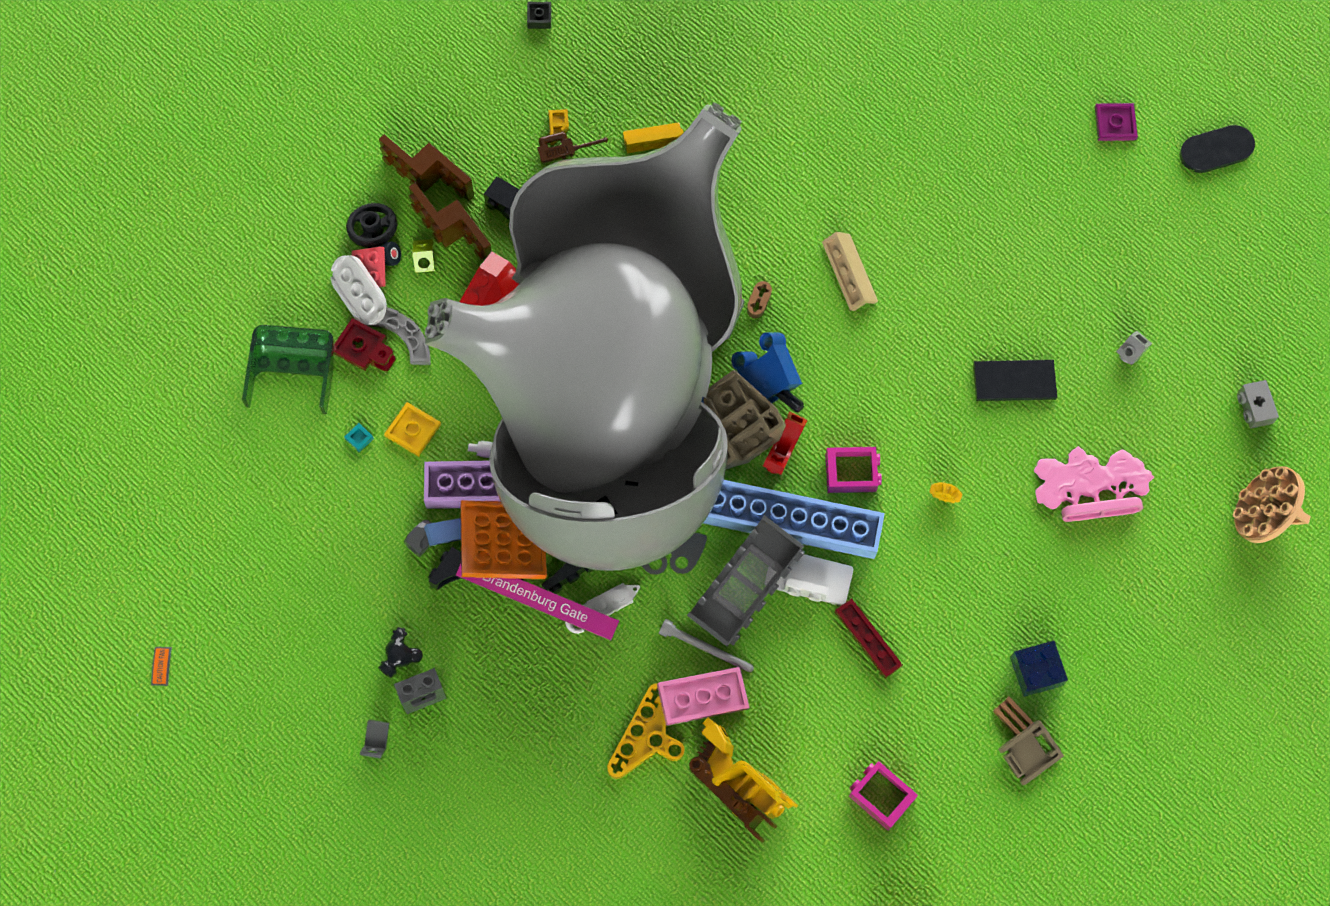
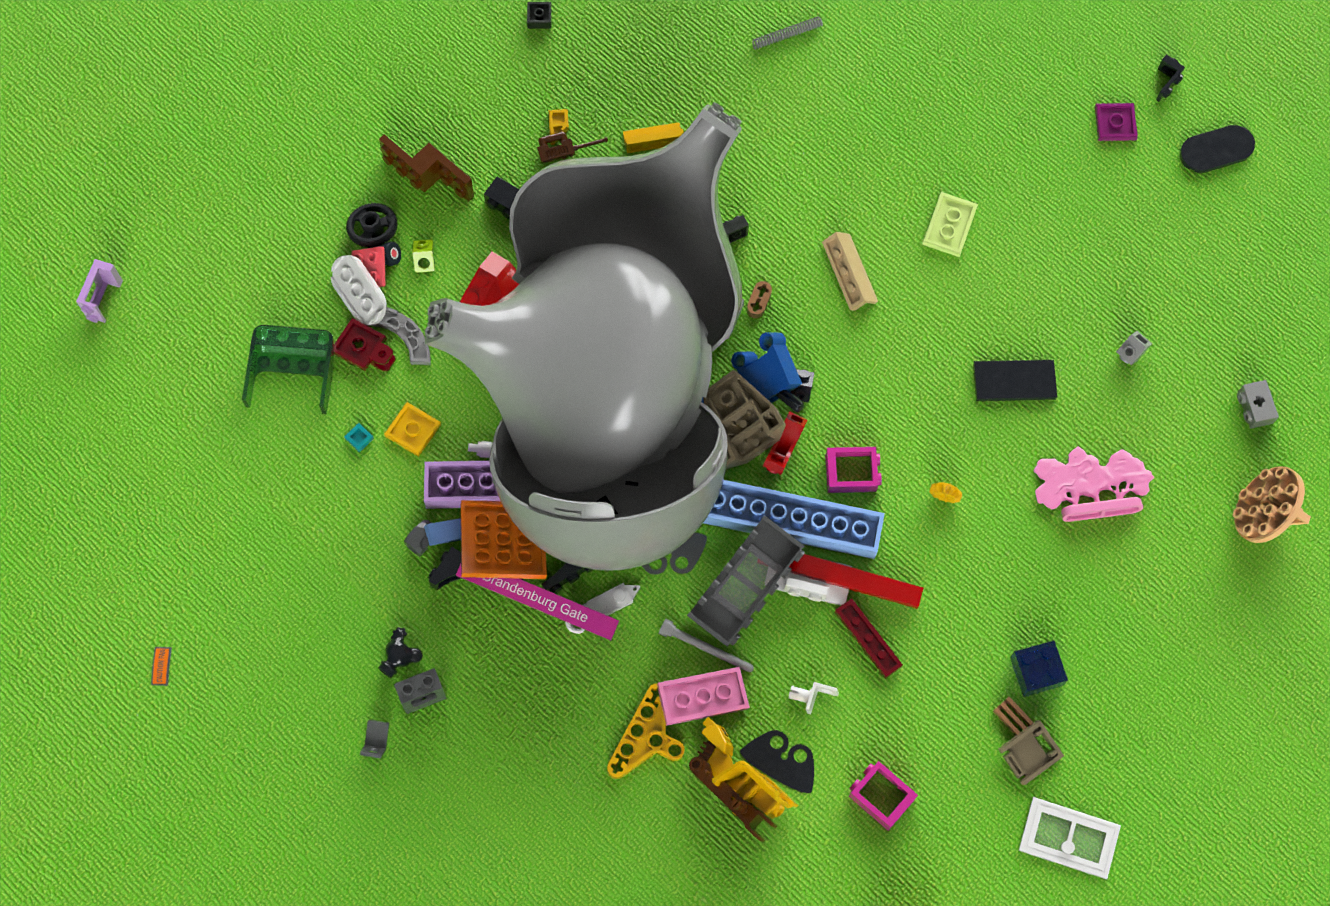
(102, 275): none -> lavender window
(449, 223): reddish brown bracket -> none
(736, 228): none -> pearl dark grey piece
(769, 761): none -> black piece
(803, 28): none -> light grey piece
(804, 390): none -> black bracket
(810, 696): none -> white bracket
(858, 580): none -> red tile
(950, 224): none -> yellowish green tile
(1069, 838): none -> white door
(1172, 69): none -> black bracket

